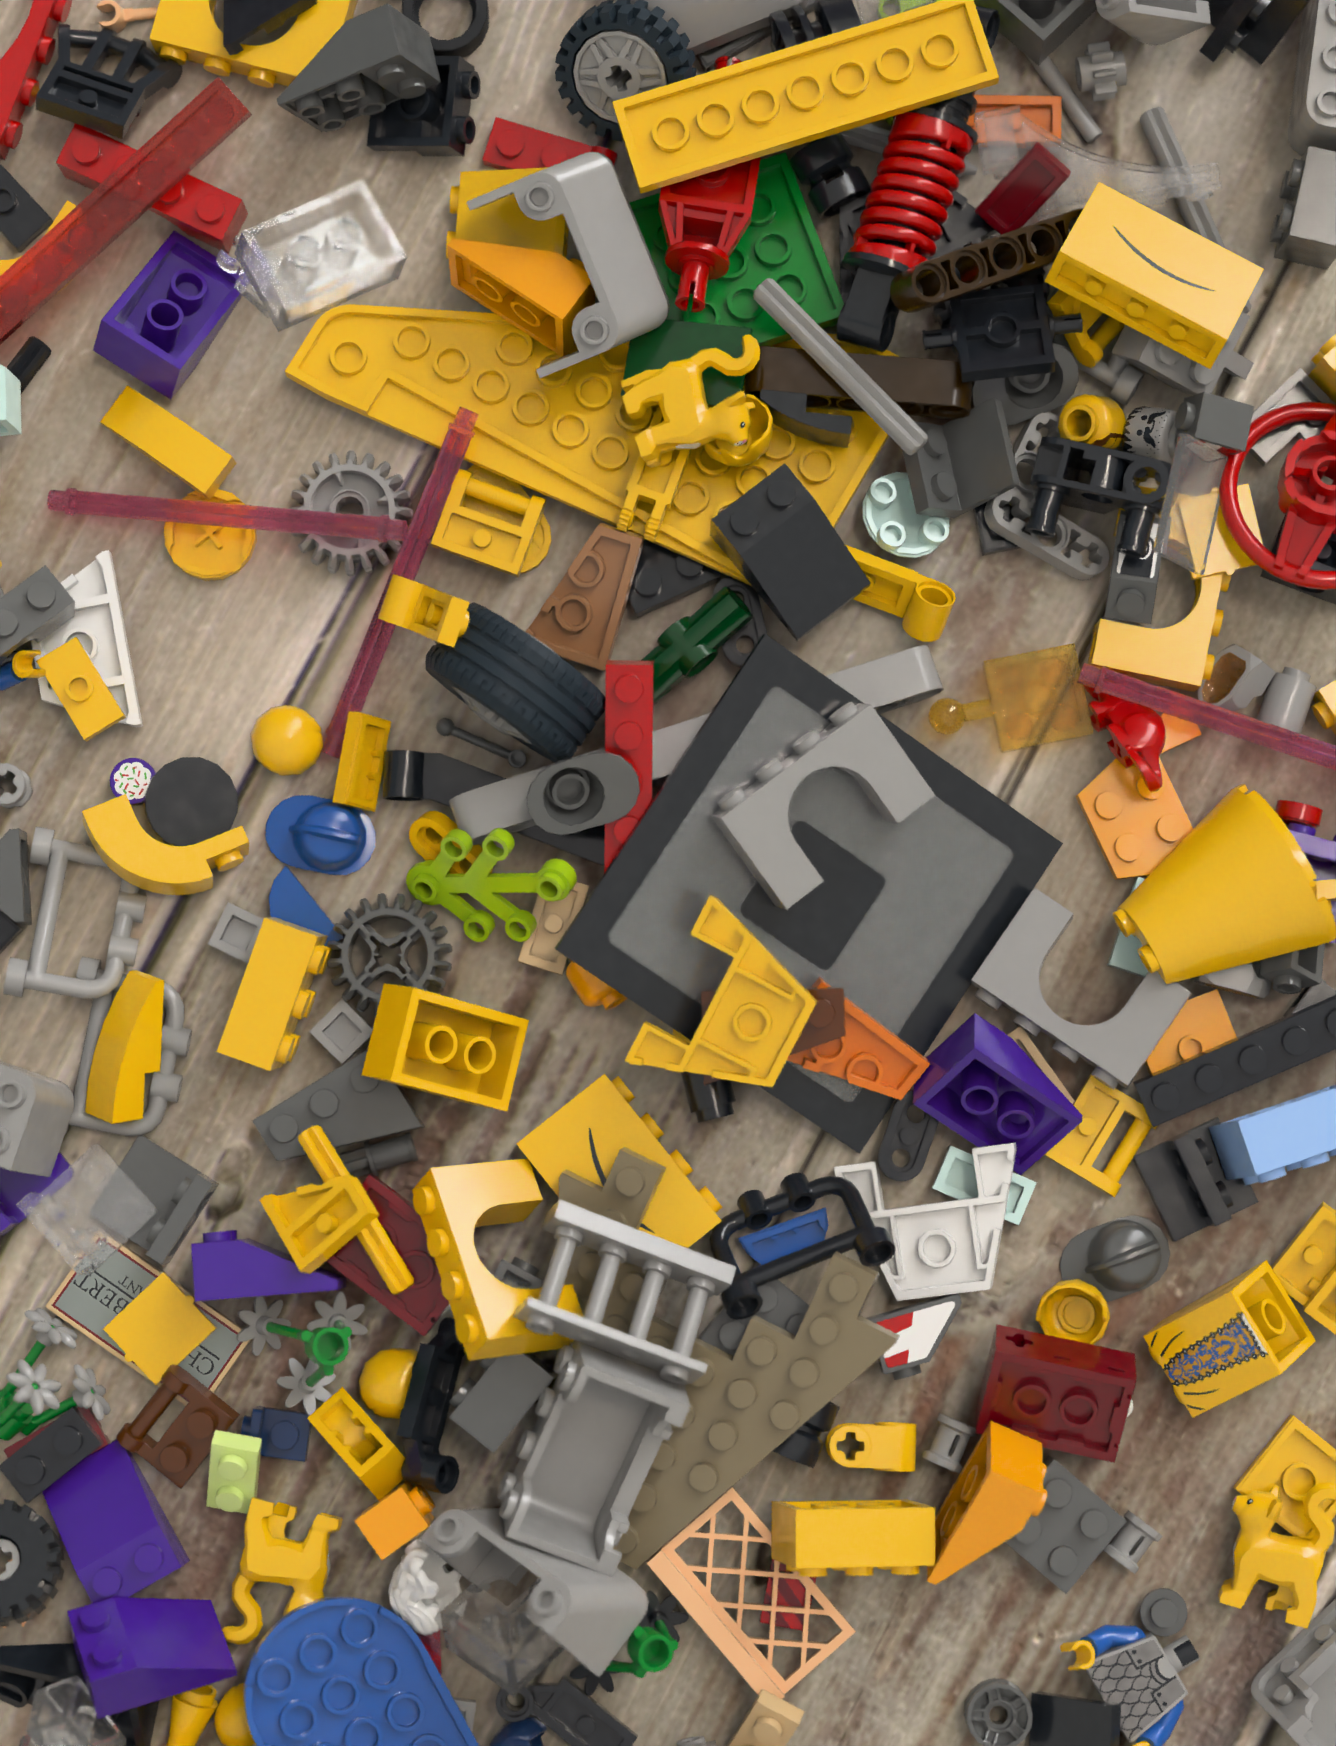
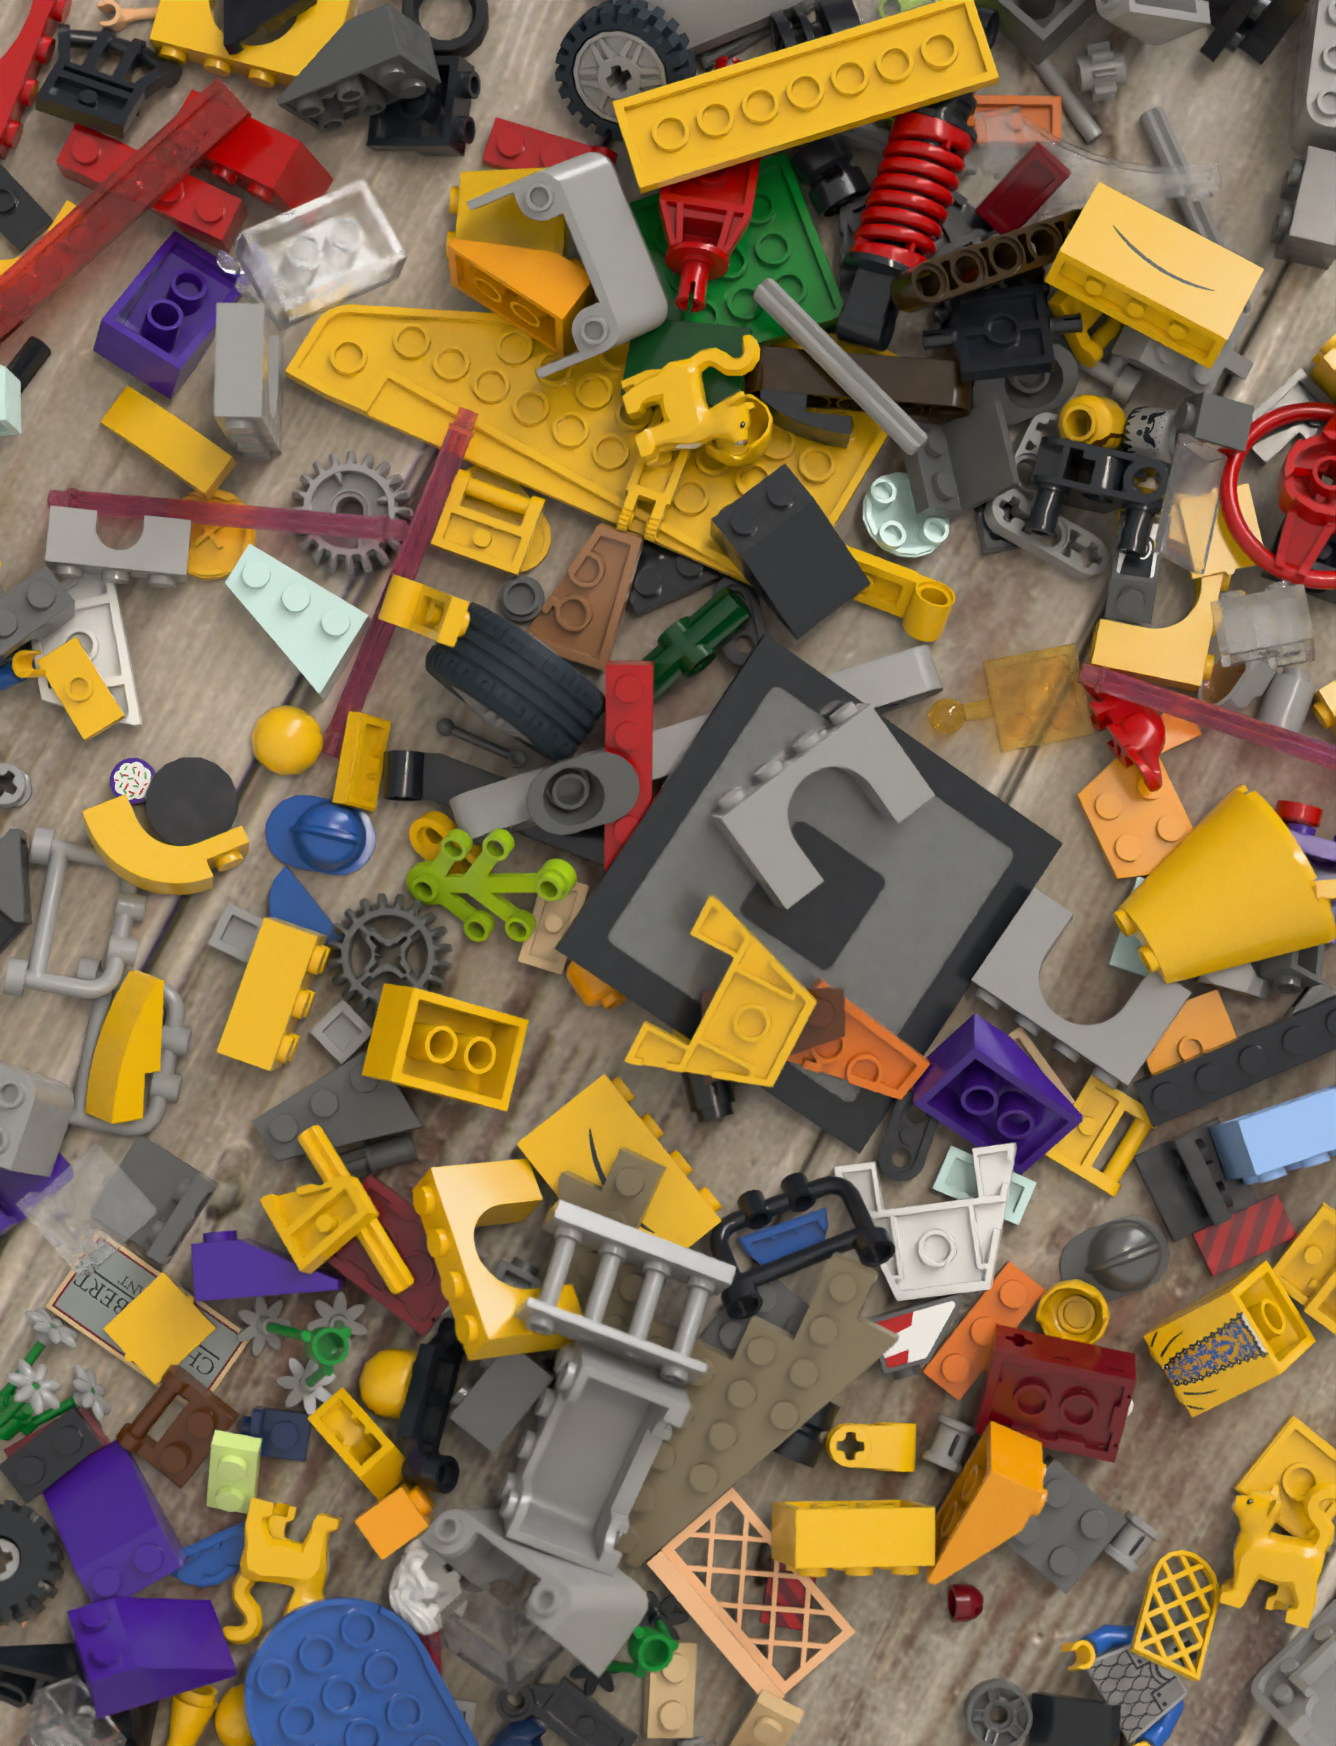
(157, 556): none -> light grey arch
(213, 1558): none -> blue tile
(248, 380): none -> light grey arch
(267, 165): none -> red wedge
(300, 616): none -> light aqua wedge
(521, 598): none -> dark grey plate
(671, 1696): none -> tan plate
(964, 1602): none -> dark red hinge
(967, 1347): none -> orange plate
(1193, 1671): none -> yellow window
(1245, 1235): none -> tile
(1264, 626): none -> clear brick

